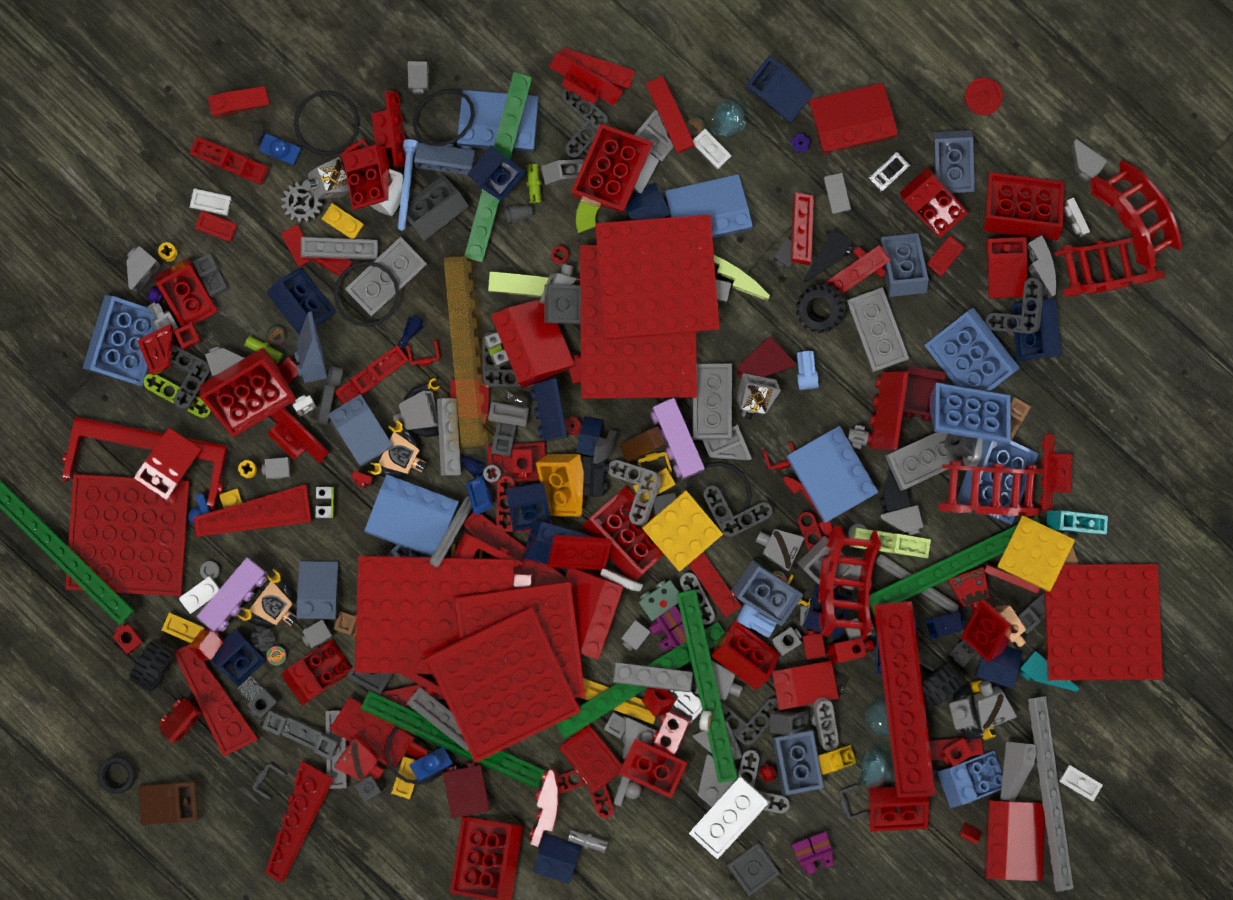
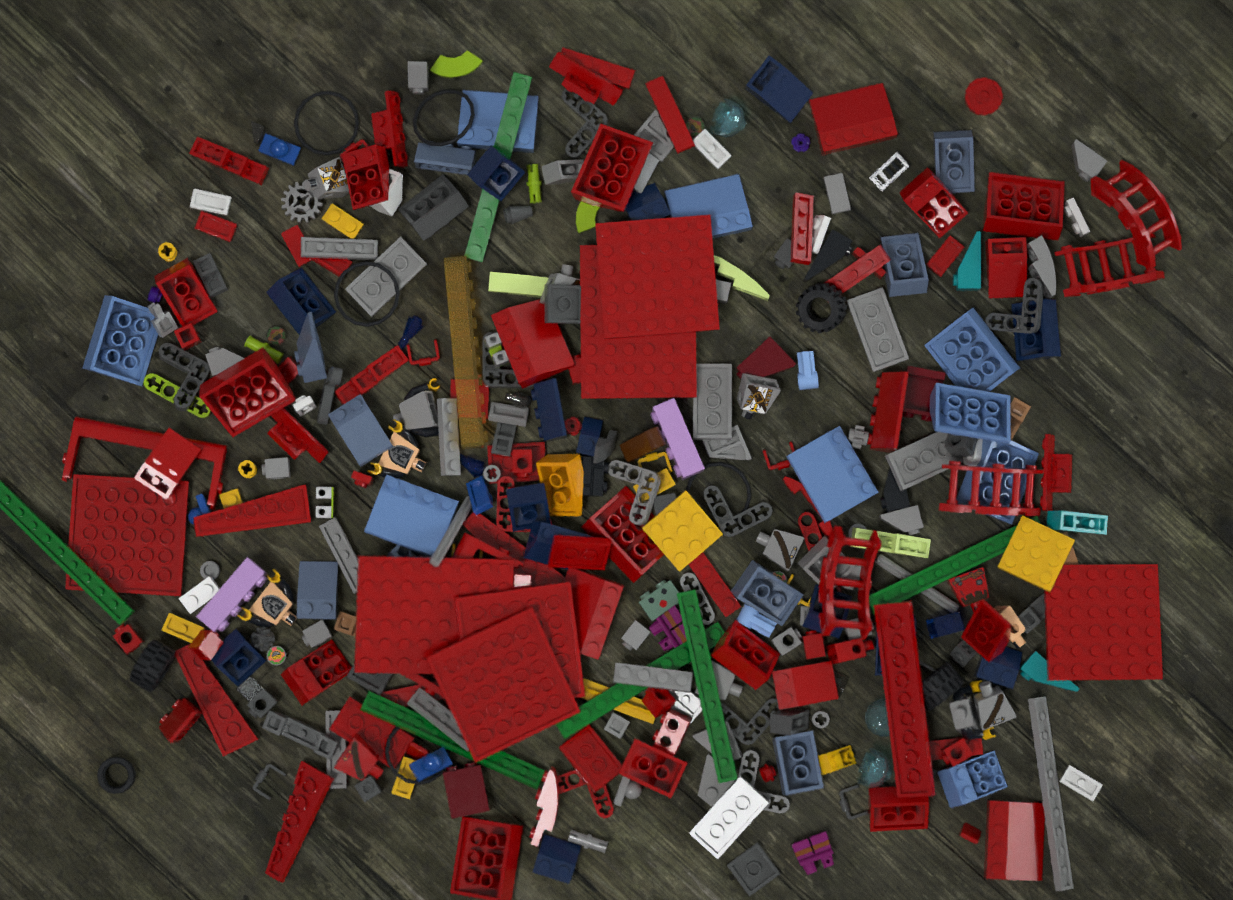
(140, 268): light grey slope -> none
(157, 349): red wing -> none
(168, 803): reddish brown slope -> none
(237, 101): red slope -> none
(341, 550): none -> light grey tile
(410, 149): light blue piece -> none
(456, 66): none -> lime tile
(562, 250): red bush -> none
(621, 580): white tile -> none
(637, 731): light grey wing -> none
(705, 720): white tile -> none
(819, 228): none -> white plate
(820, 717): light grey beam -> none
(969, 271): none -> teal slope
(993, 570): red tile -> none
(1017, 765): light grey slope -> none

